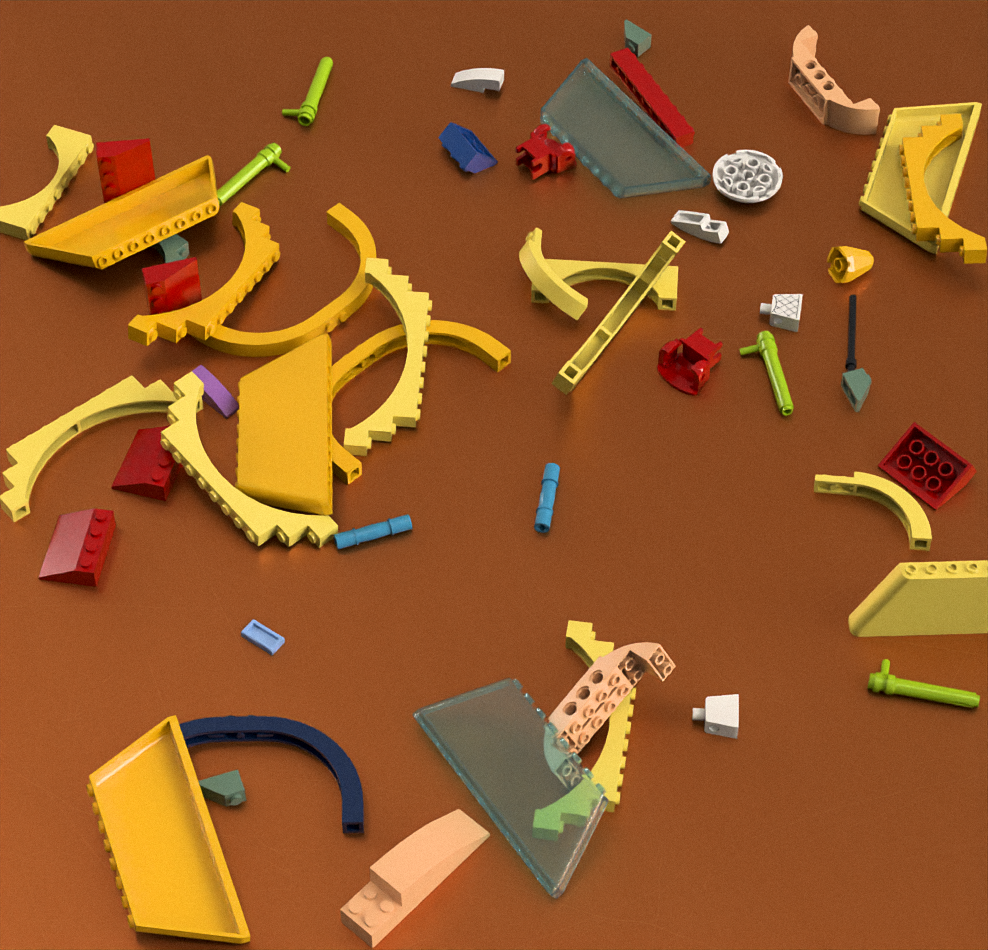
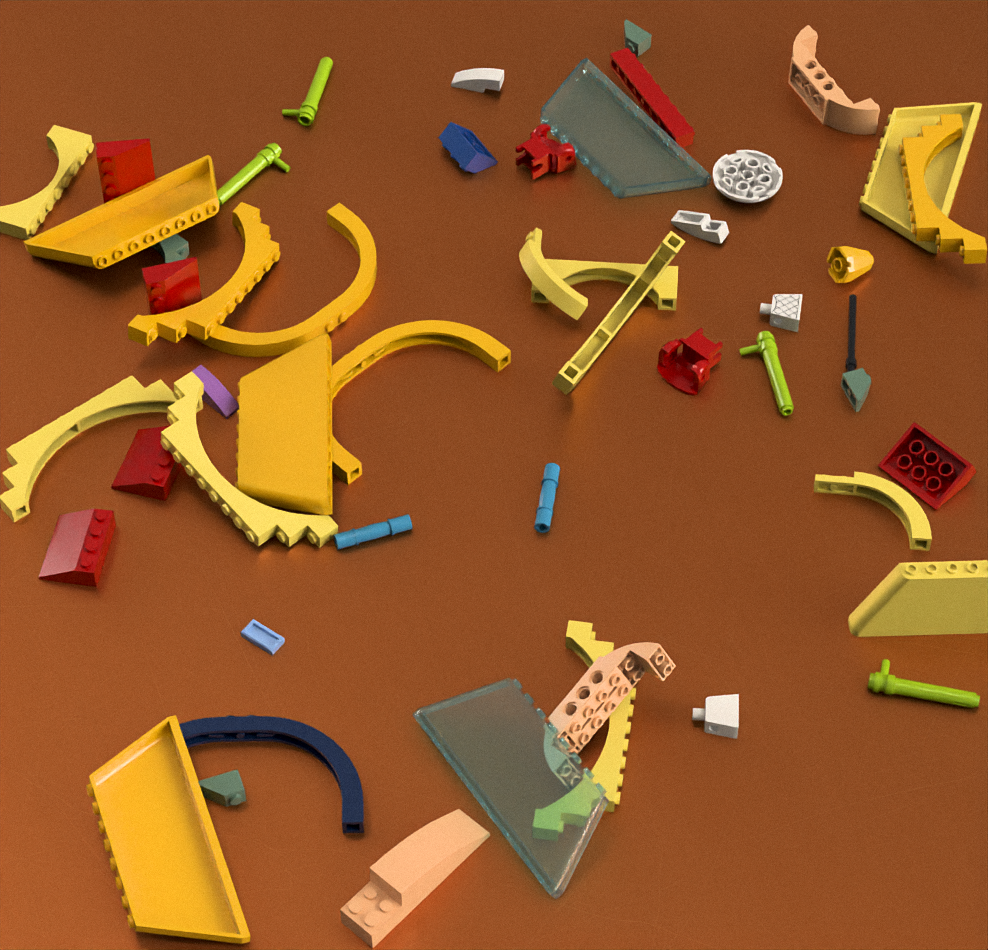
(402, 404): light yellow arch -> none

